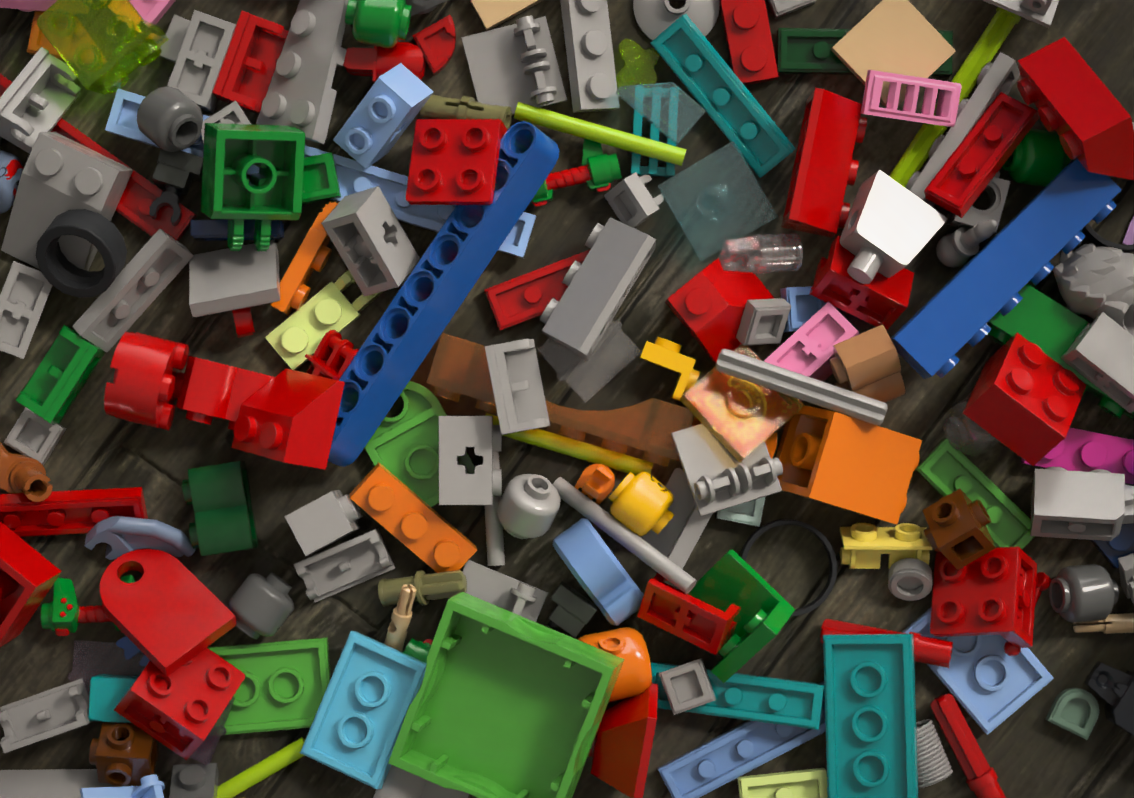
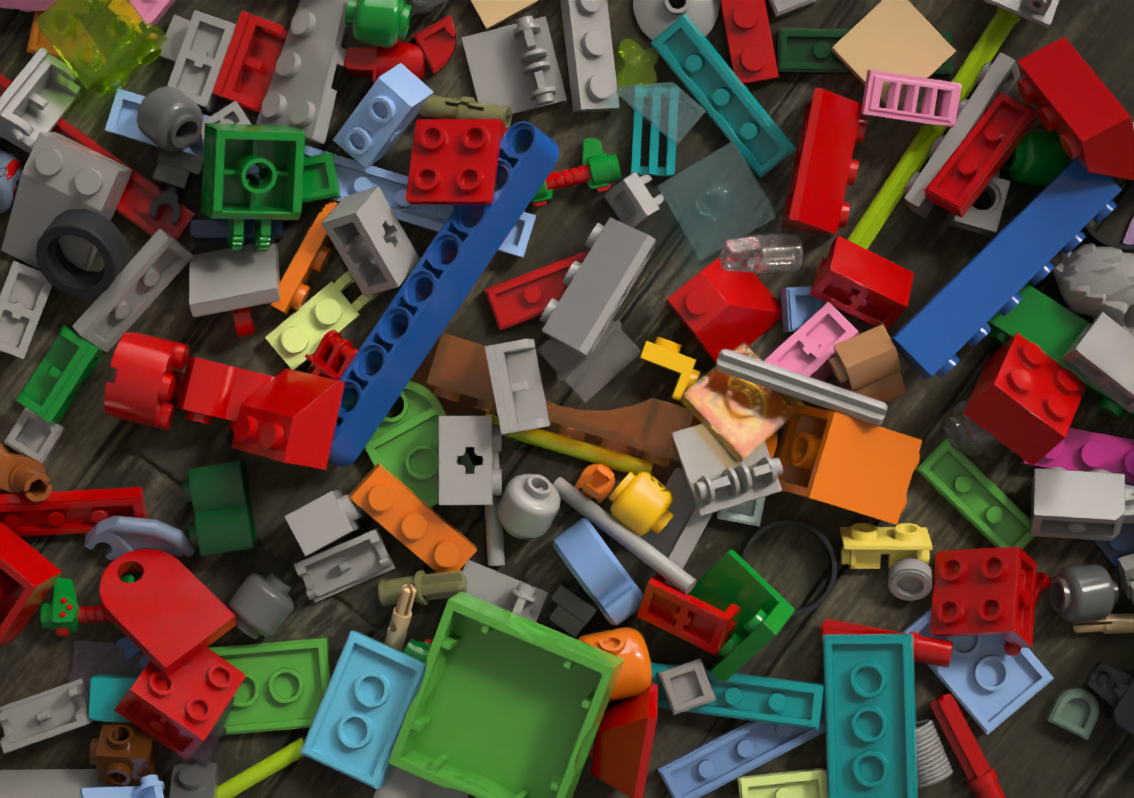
(600, 134): lime bar -> none
(763, 321): light grey tile -> none
(886, 228): torso -> none
(957, 247): light grey bar -> none
(958, 528): reddish brown brick -> none

